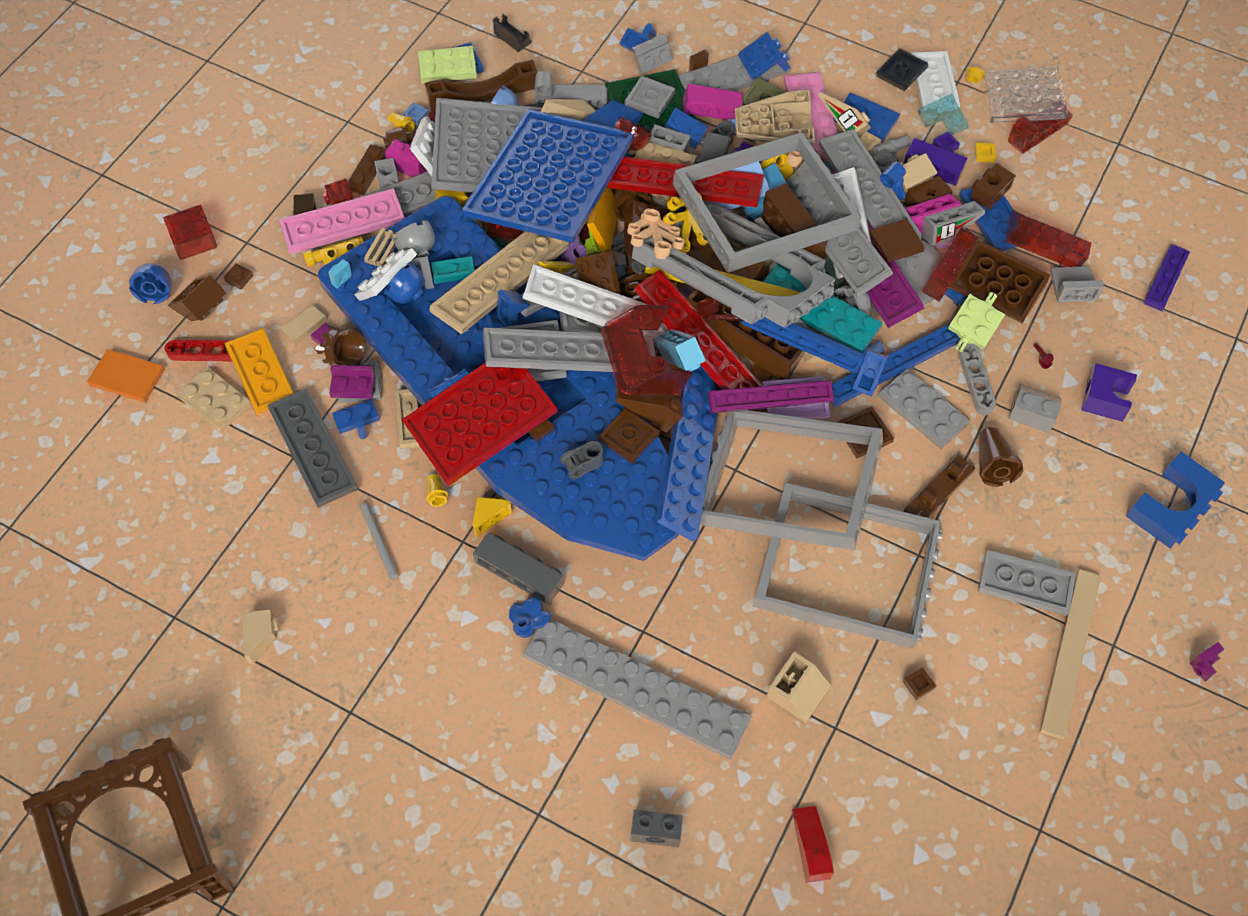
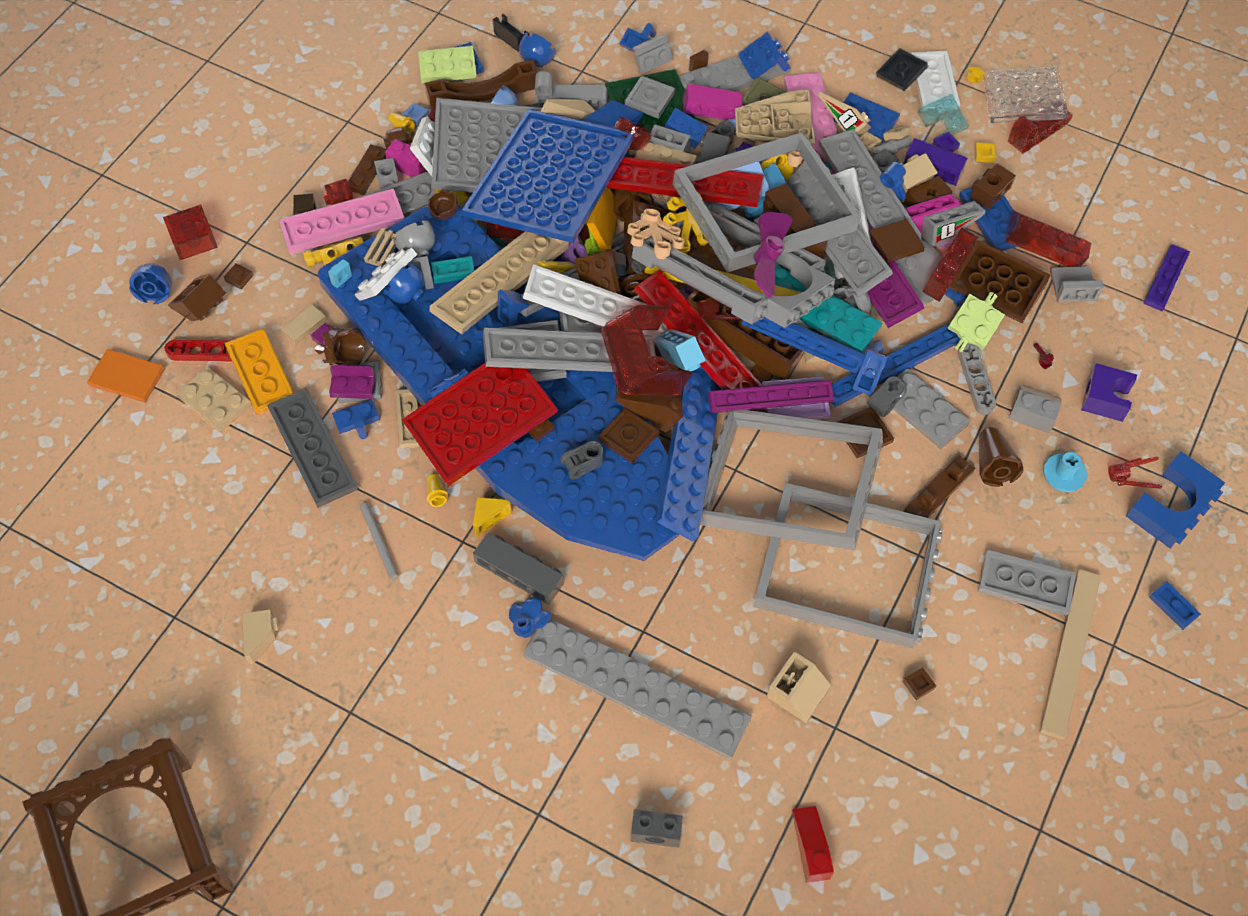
(443, 205): none -> reddish brown hair
(536, 49): none -> blue cylinder
(772, 232): none -> magenta piece
(886, 397): none -> dark grey piece
(896, 133): none -> tan tile
(1065, 472): none -> medium azure piece
(1120, 473): none -> clear red plant
(1174, 605): none -> blue plate
(1203, 662): magenta bracket -> none

